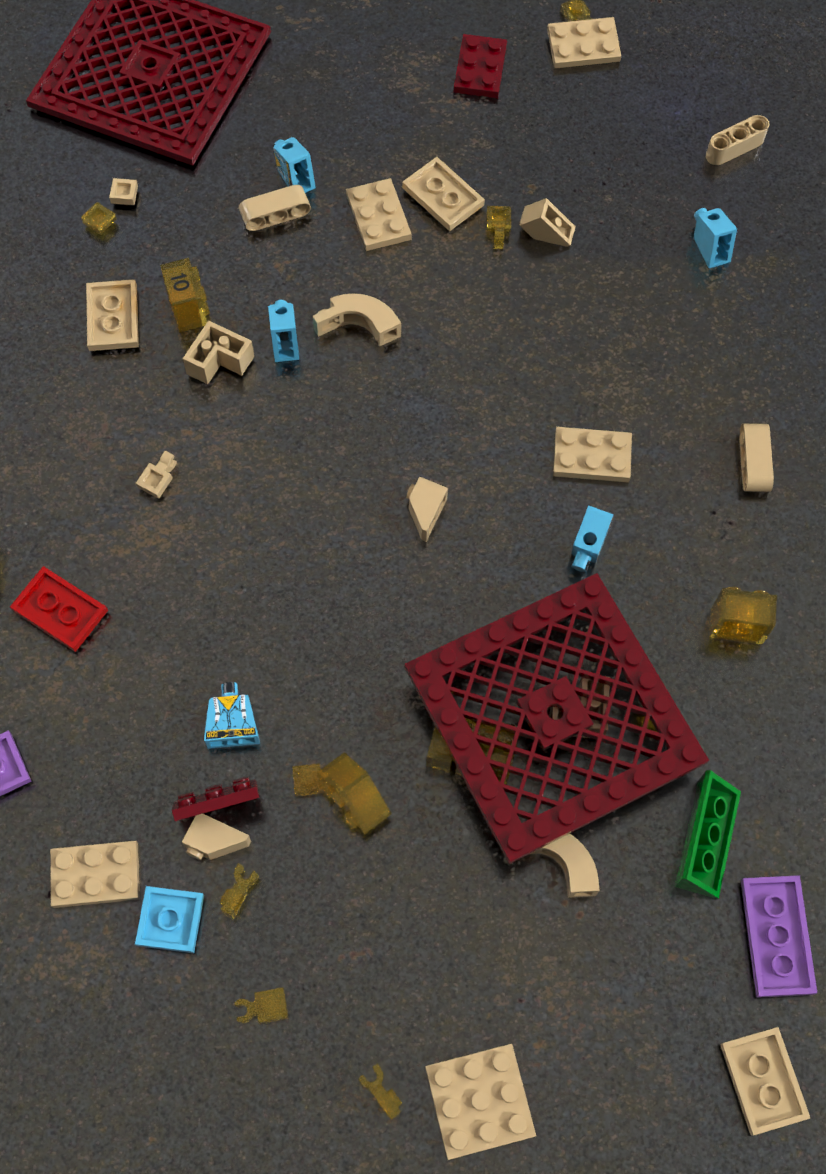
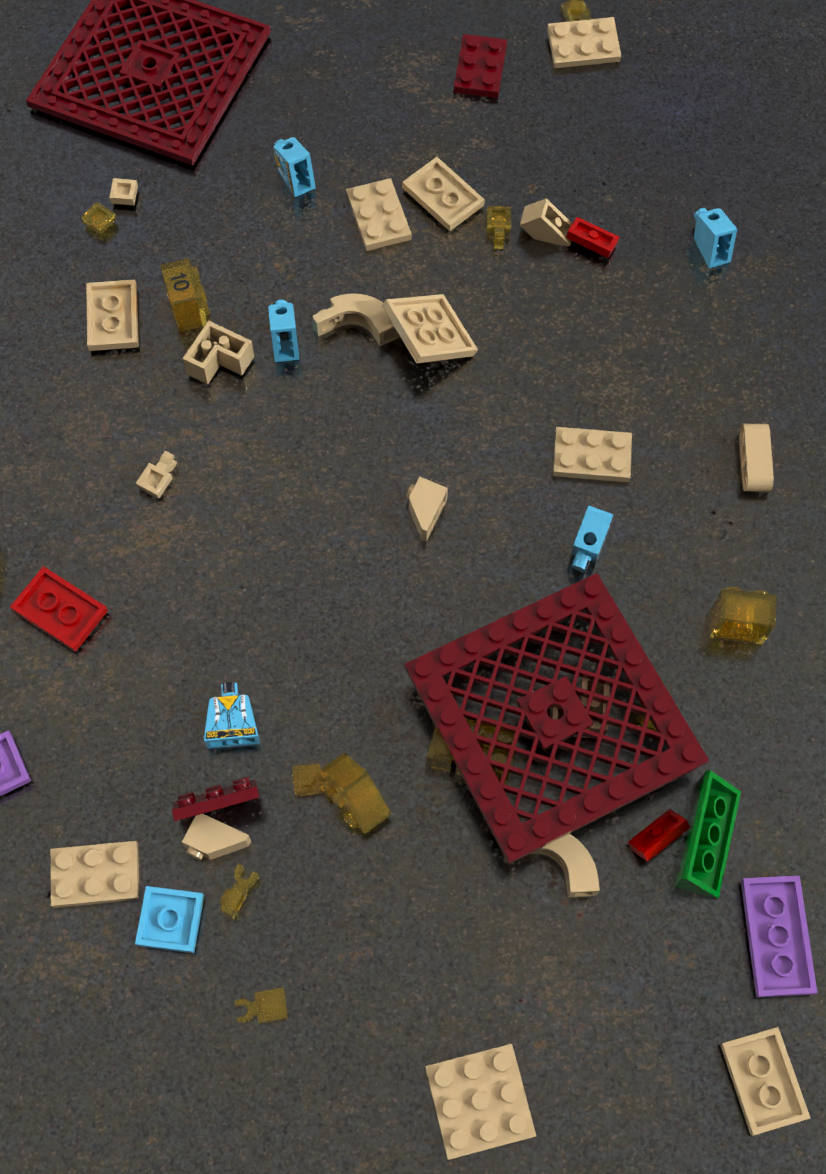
(274, 207): tan beam -> none
(387, 1099): clear yellow plate -> none
(429, 328): none -> tan plate
(592, 237): none -> red plate
(658, 834): none -> red plate
(737, 140): tan beam -> none

